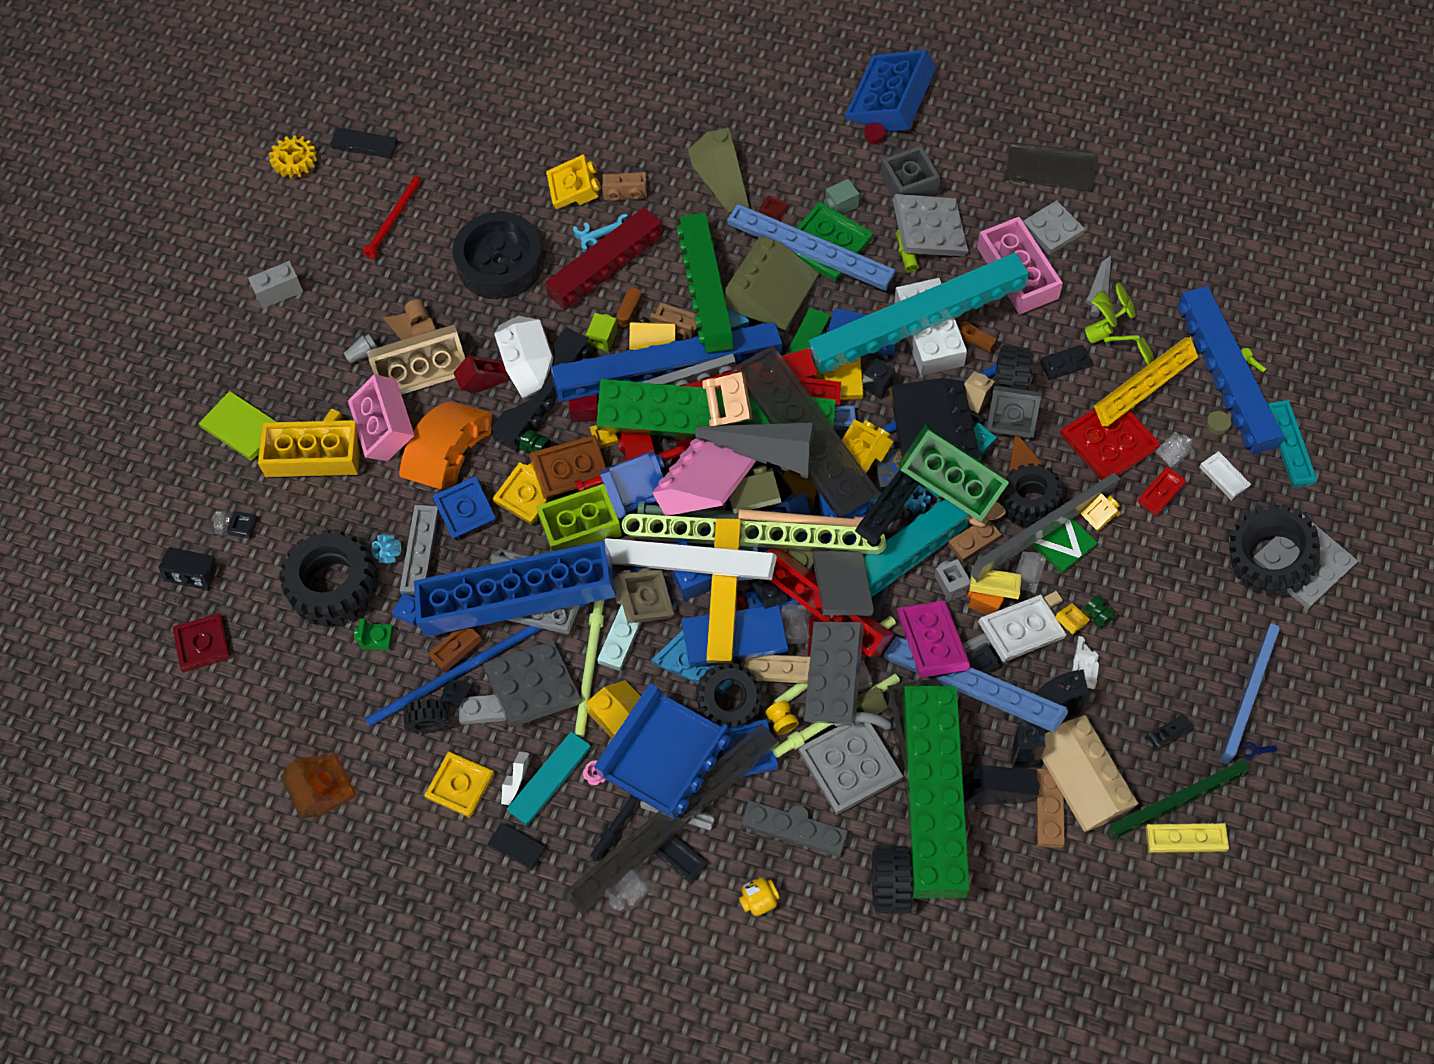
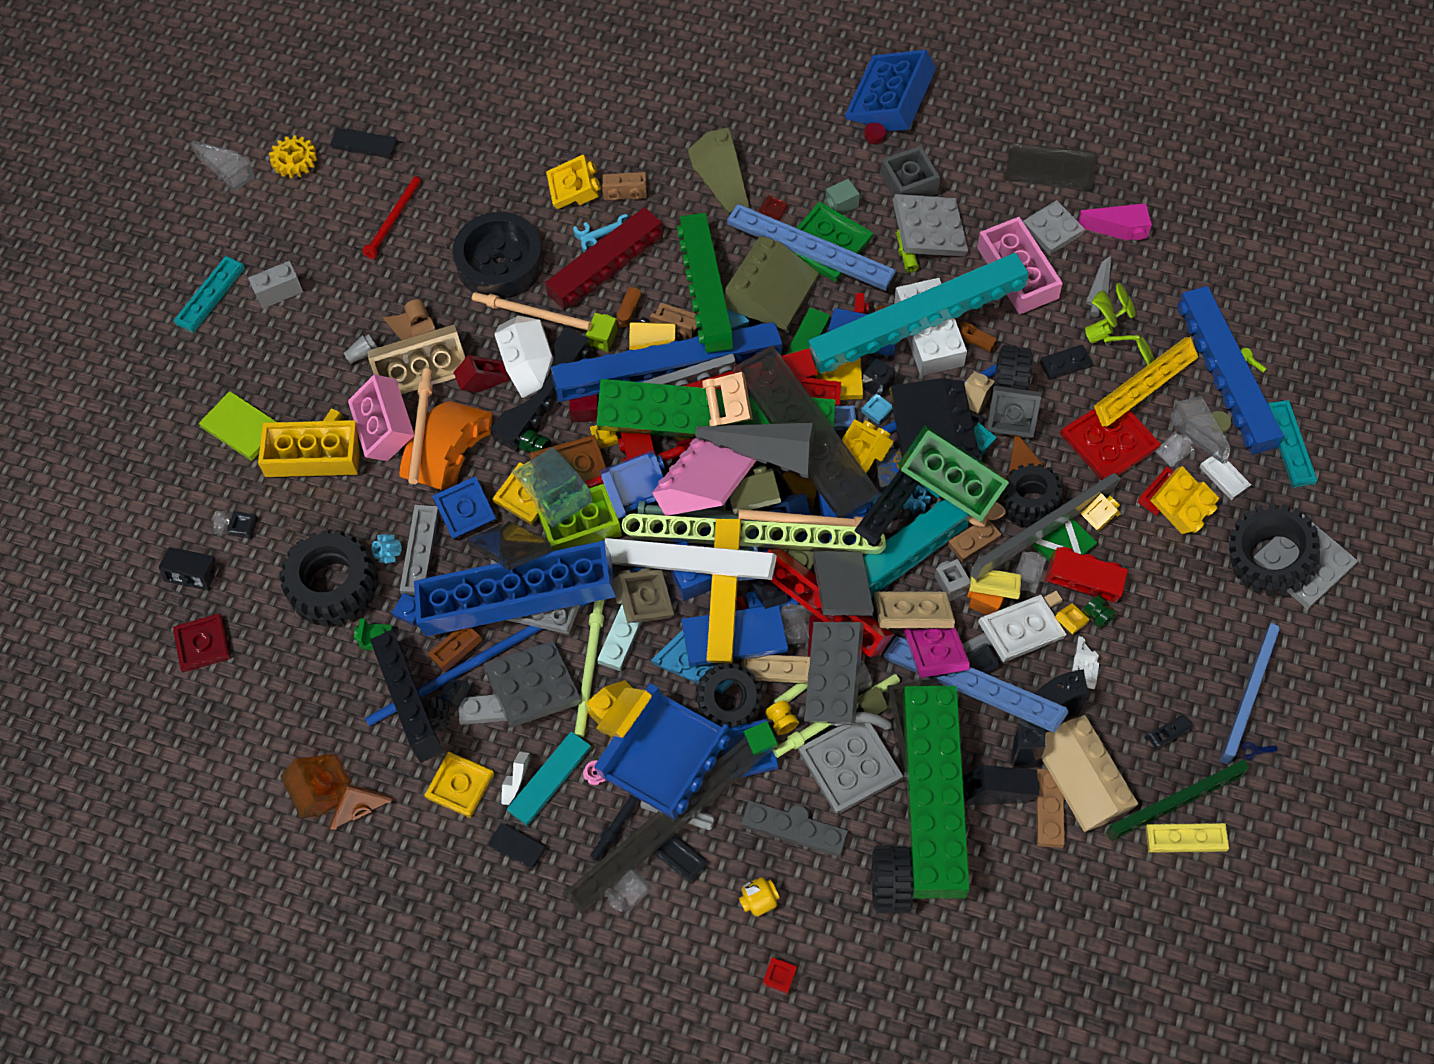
(209, 294): none -> teal tile
(225, 164): none -> clear slope
(356, 803): none -> dark orange tile
(406, 697): none -> black arch
(424, 392): none -> light nougat bar
(495, 301): none -> light nougat bar
(509, 545): none -> clear smoke tile
(553, 486): none -> clear light blue slope
(624, 712): none -> yellow tile
(760, 738): none -> green tile
(779, 975): none -> red plate
(860, 305): none -> red plate
(877, 409): none -> medium azure tile
(913, 610): none -> tan tile
(1086, 574): none -> red brick
(1121, 222): none -> dark pink slope
(1185, 501): none -> yellow plate
(1198, 423): none -> clear slope

